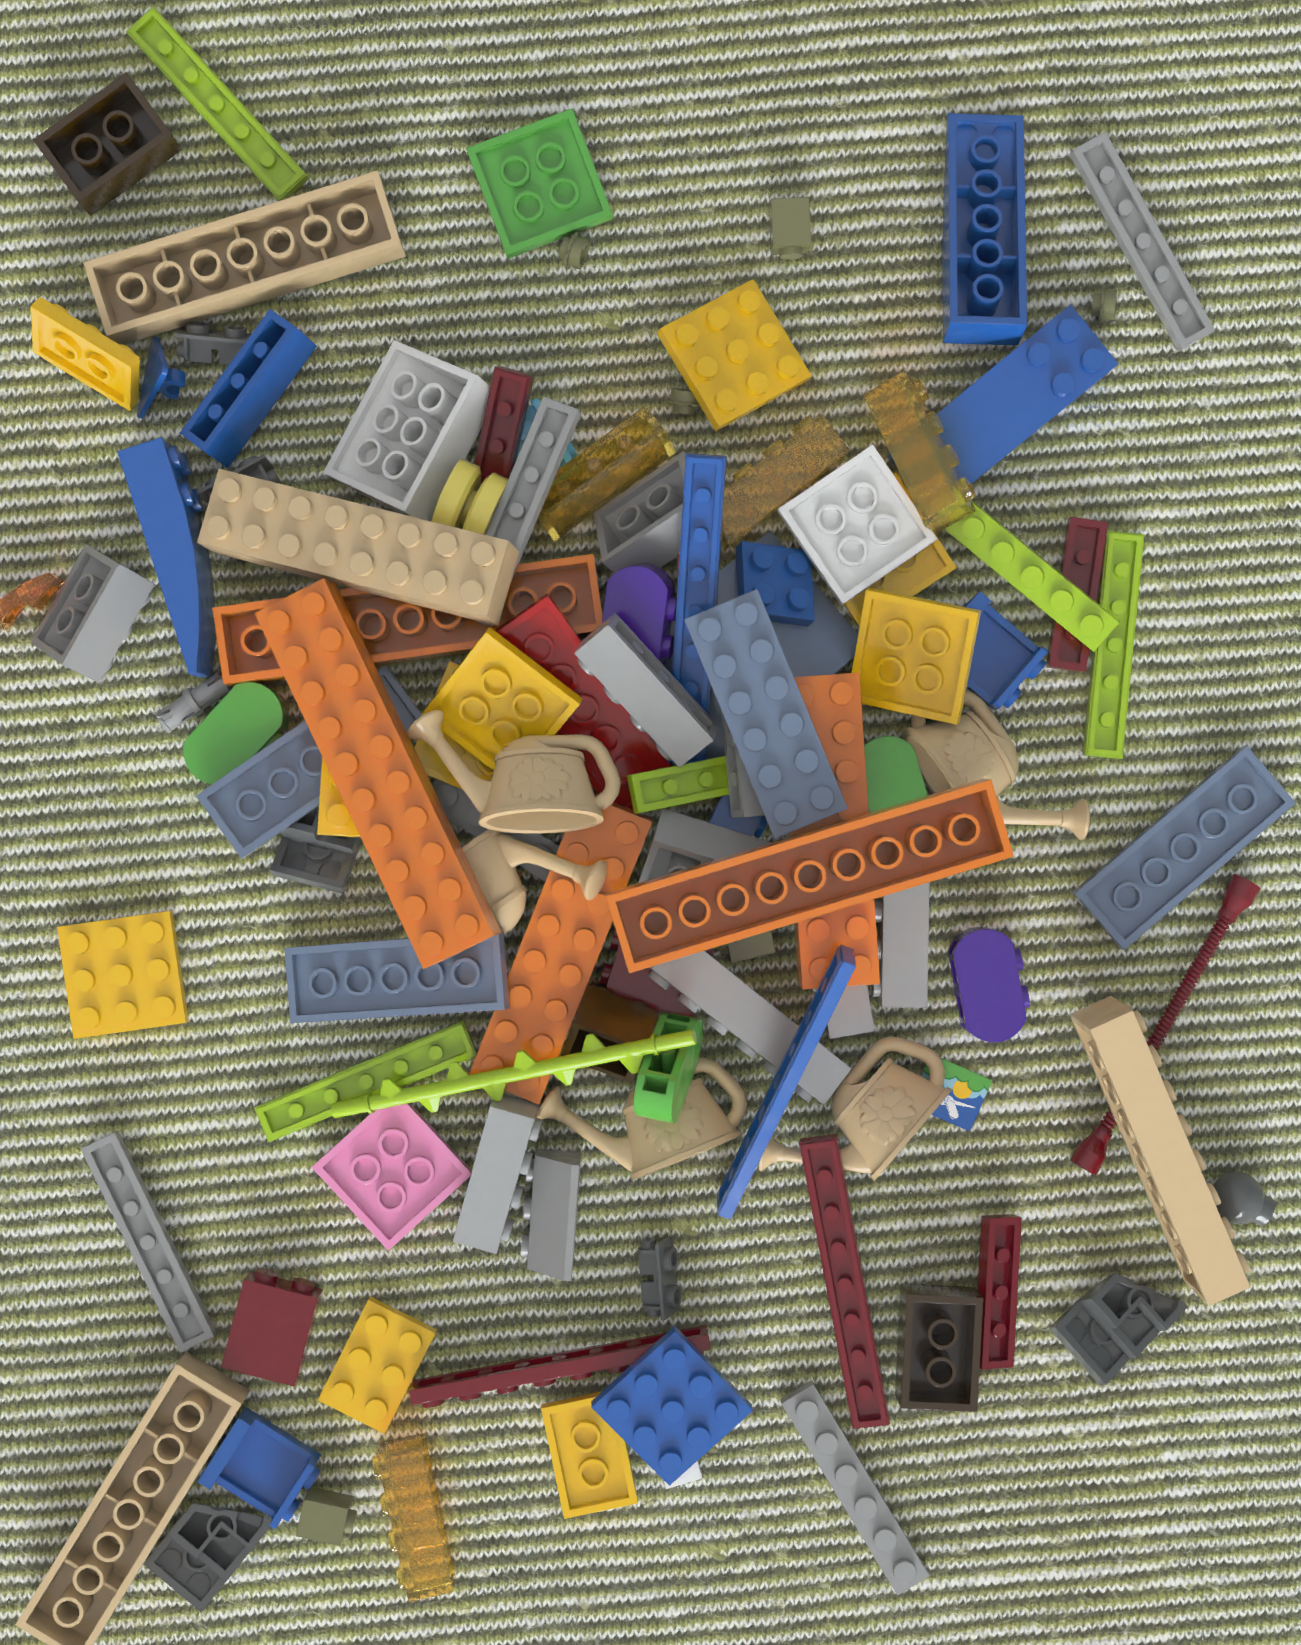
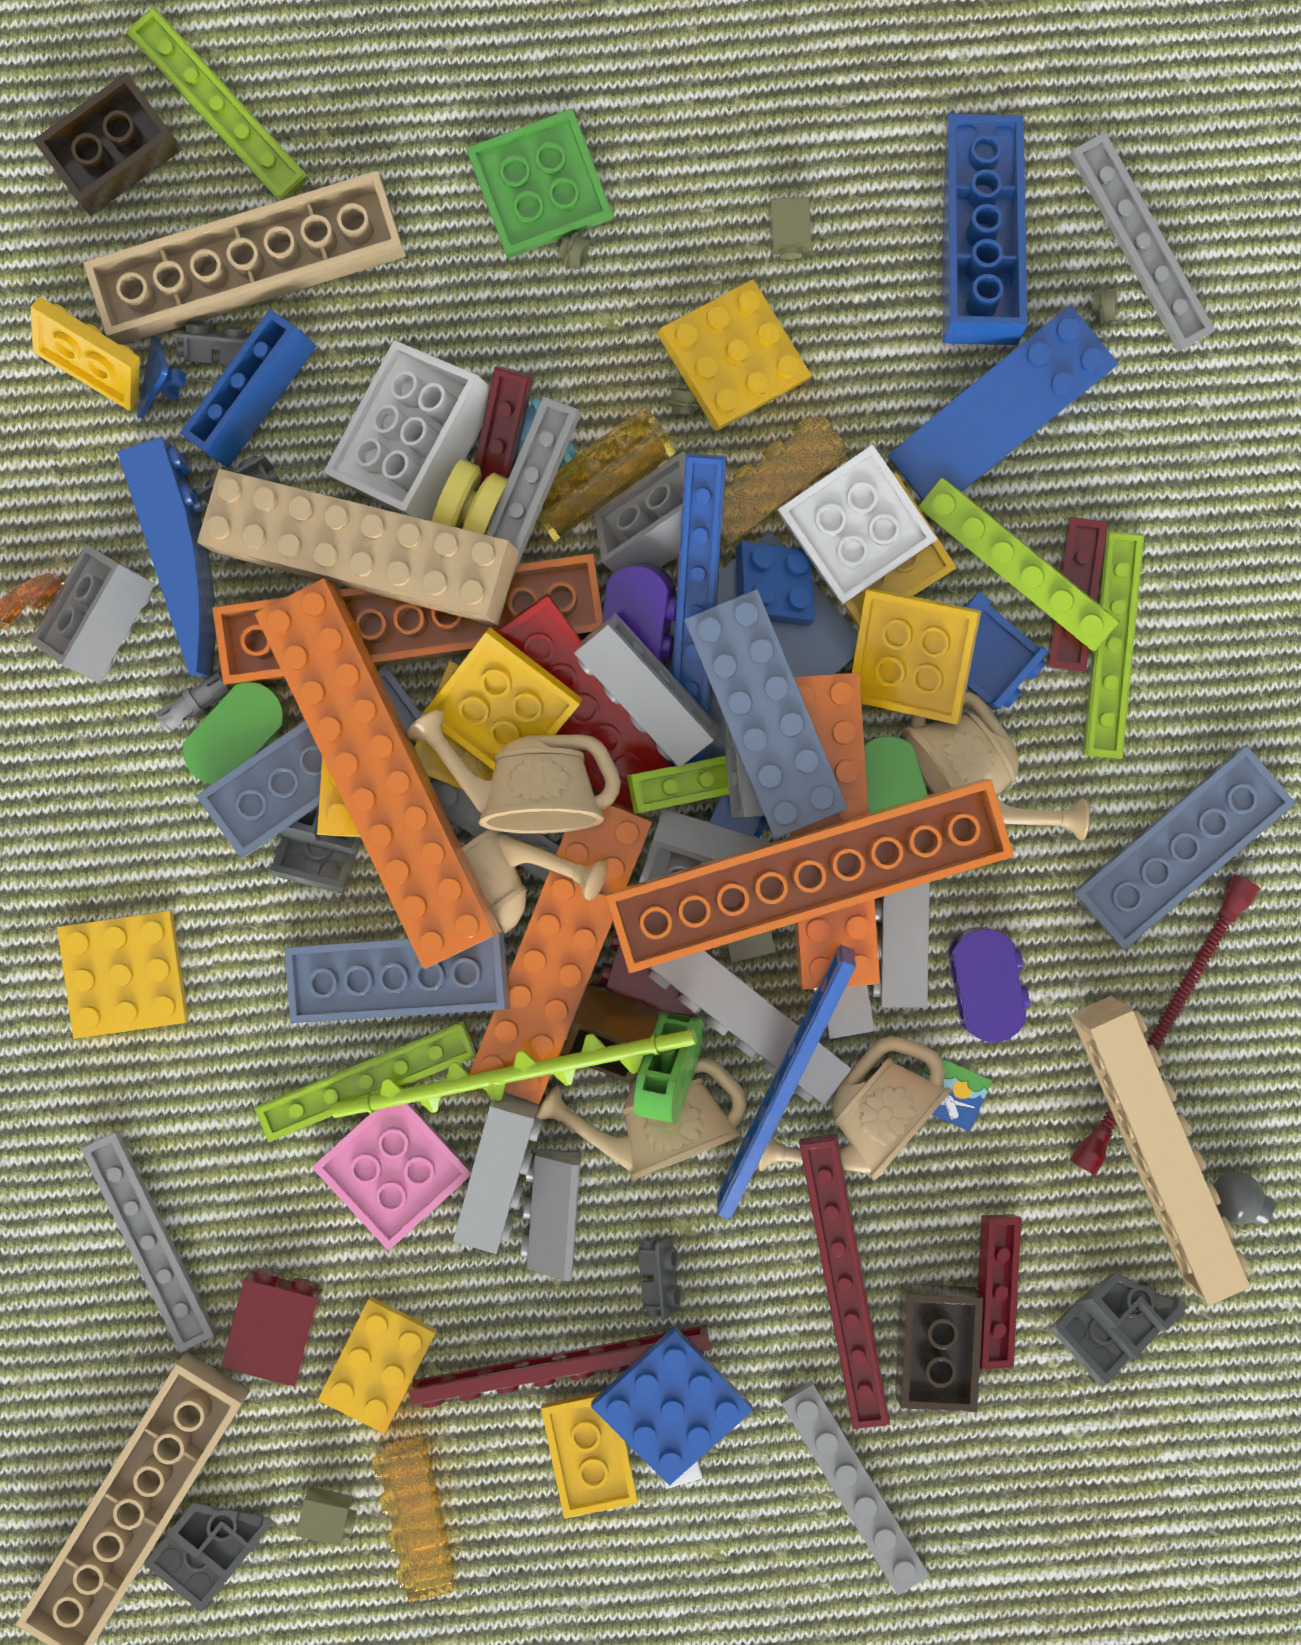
(263, 1466): blue panel -> none
(920, 452): clear yellow brick -> none

